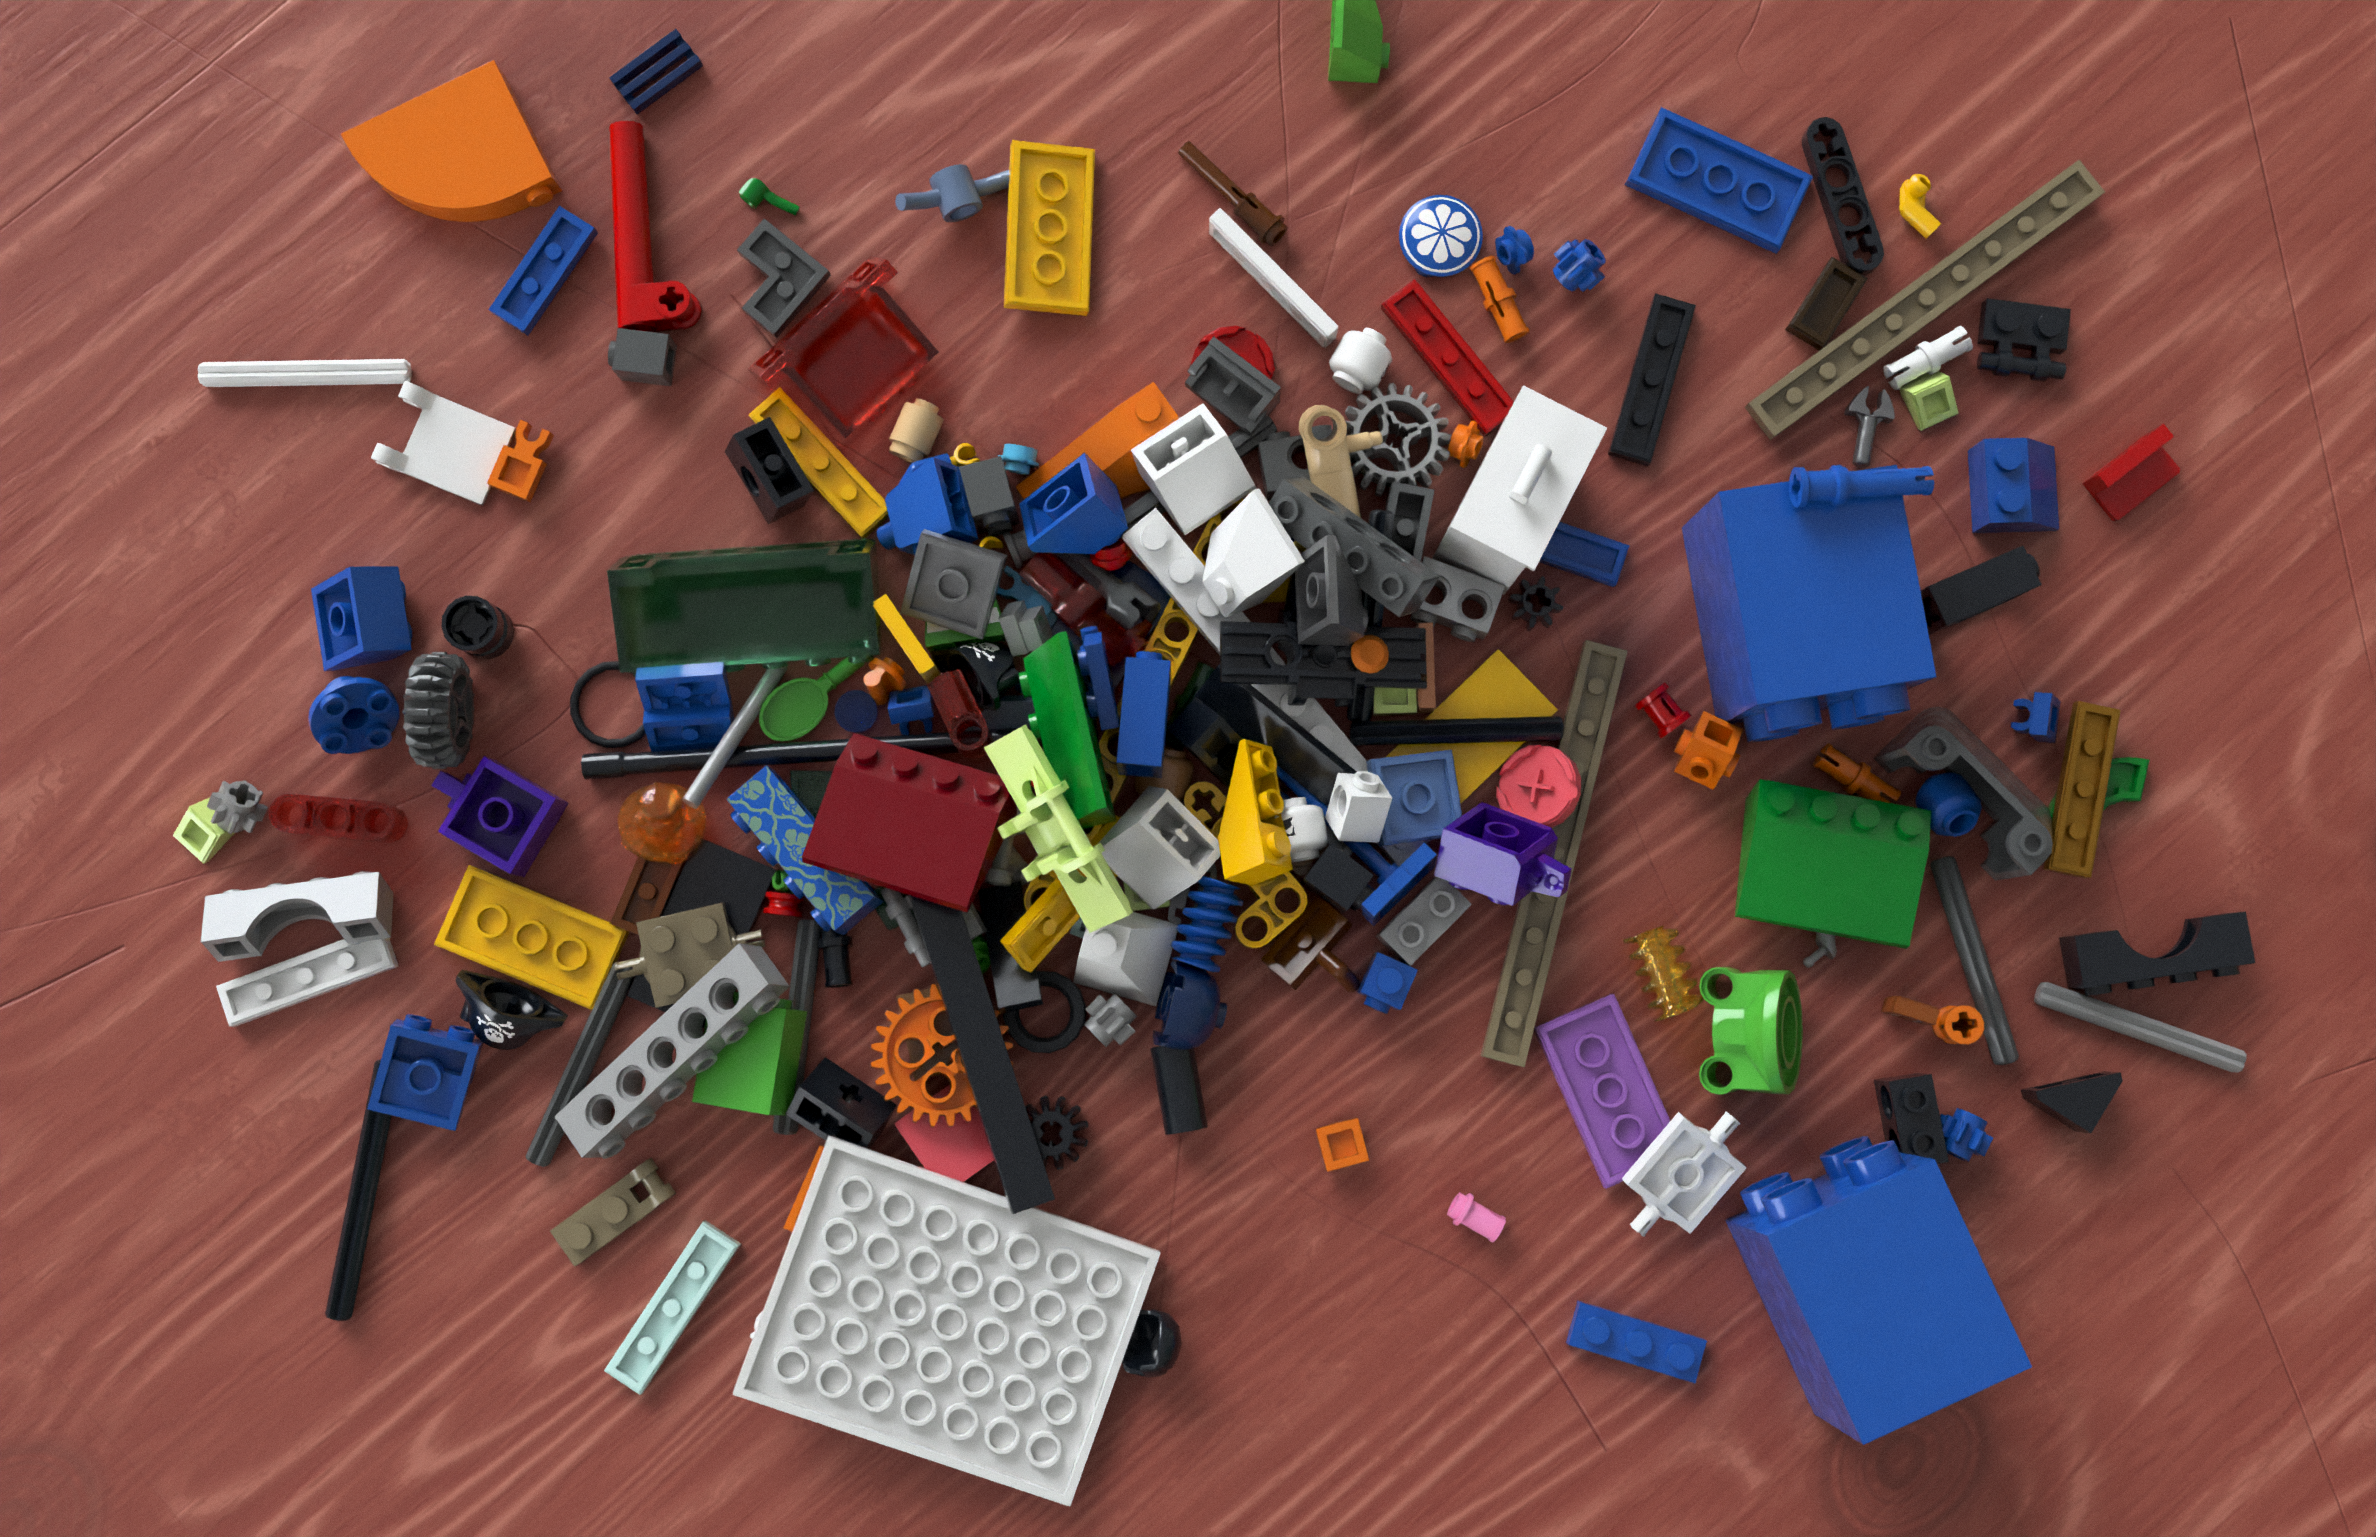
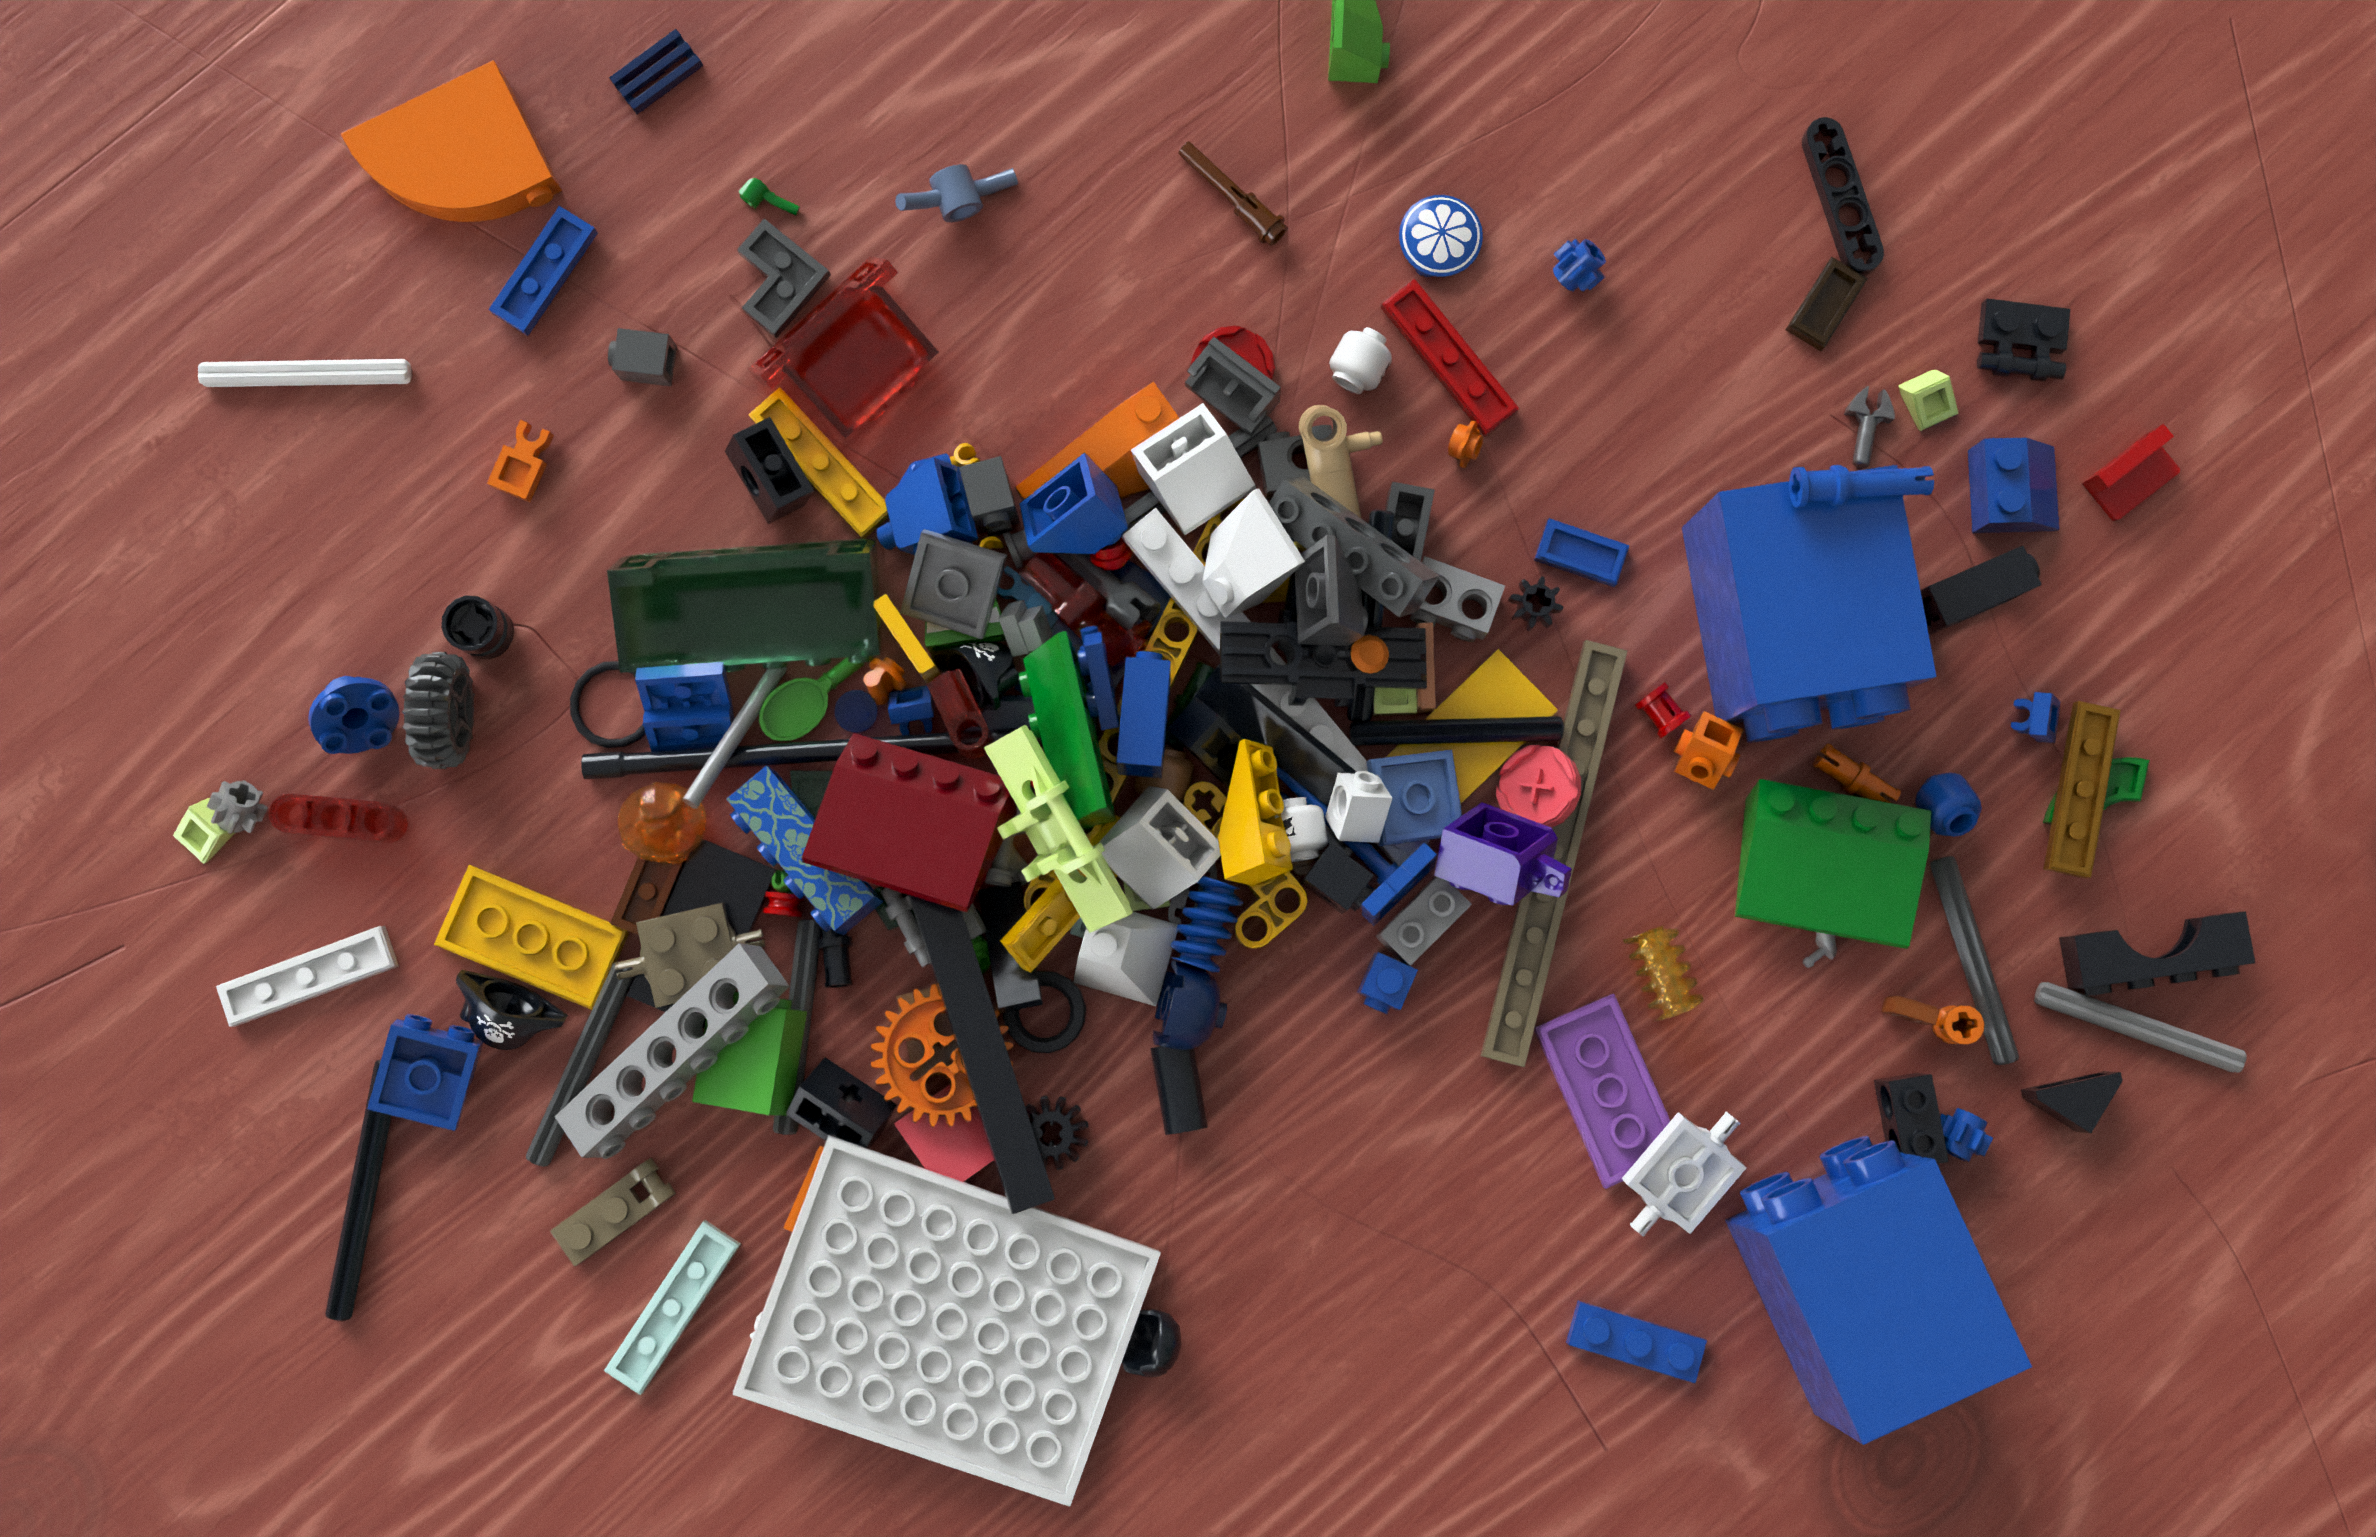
(245, 921): arch -> none
(361, 617): blue slope -> none
(448, 446): white flag -> none
(499, 815): dark purple hinge -> none
(639, 300): red axle -> none
(915, 430): tan brick -> none
(1019, 458): medium azure plate -> none
(1049, 228): yellow tile -> none
(1110, 1020): light grey gear -> none
(1272, 278): white tile -> none
(1310, 944): reddish brown plate -> none
(1342, 1144): orange plate -> none
(1410, 434): light grey gear -> none
(1476, 1216): bright pink pin -> none
(1499, 299): orange pin -> none
(1514, 249): blue plate -> none
(1520, 489): white container -> none
(1651, 379): black tile -> none
(1719, 180): blue tile -> none
(1754, 1031): bright green piece -> none
(1913, 205): yellow arm -> none
(1924, 300): dark tan plate -> none
(1927, 357): white pin -> none
(2022, 824): dark grey windscreen -> none

